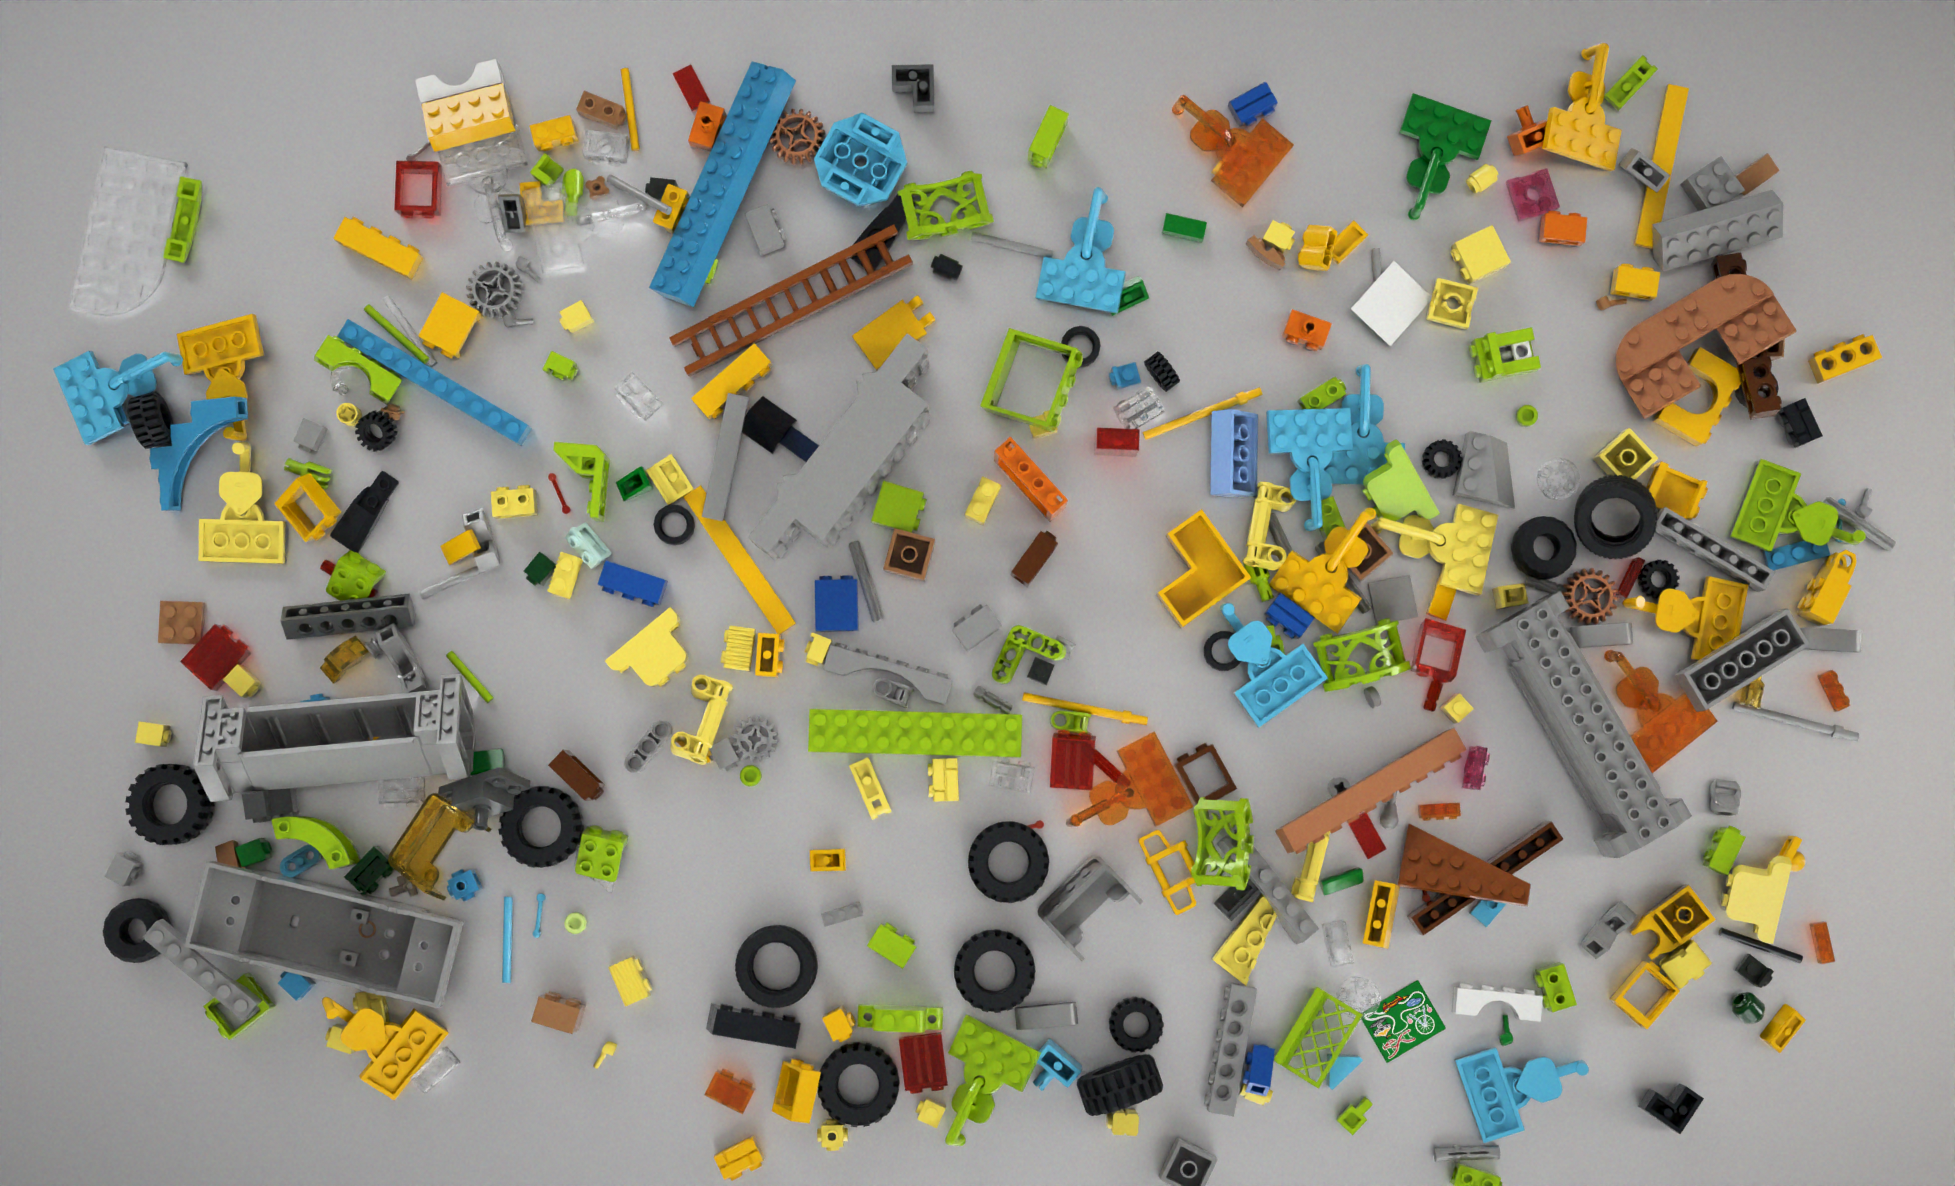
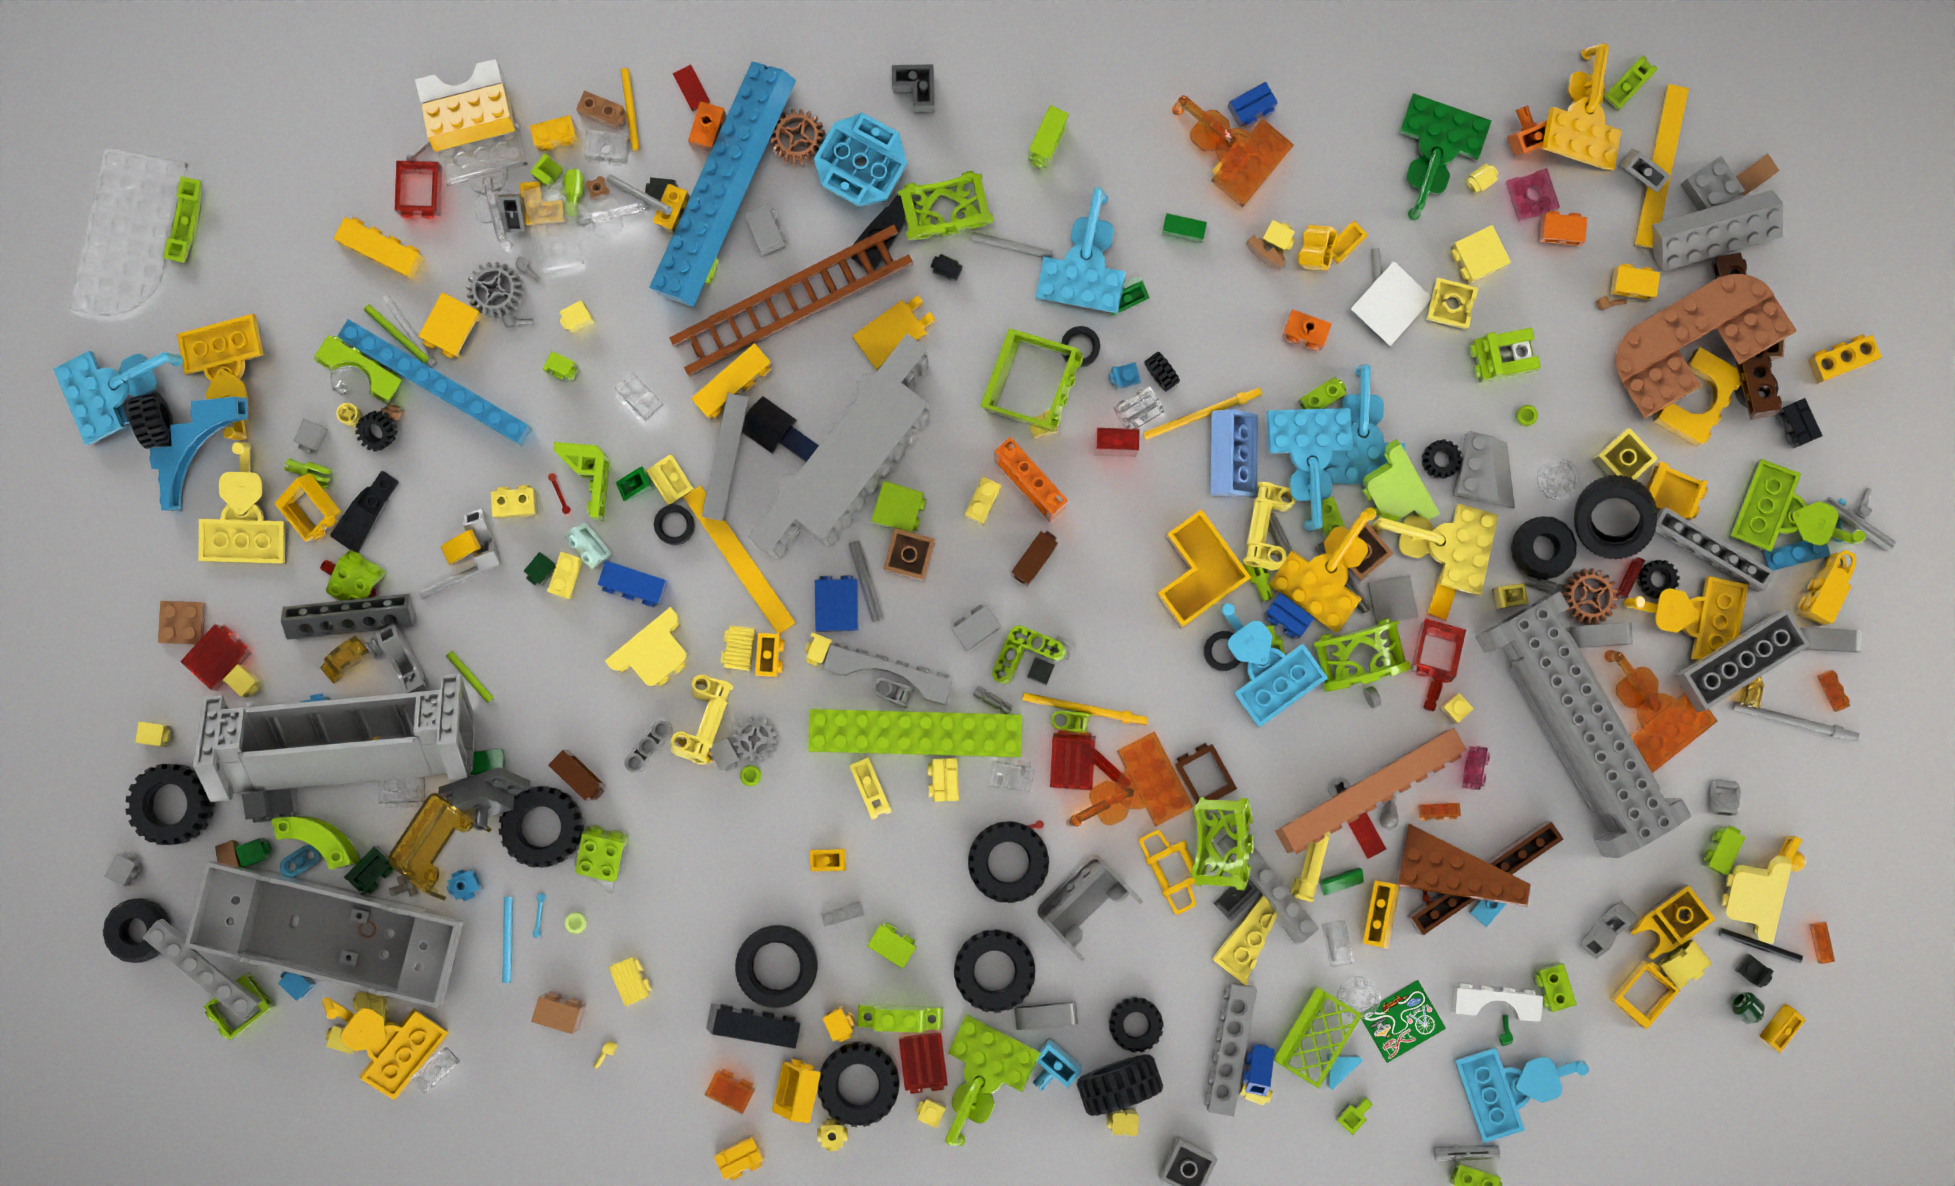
(1676, 1110): black brick -> none

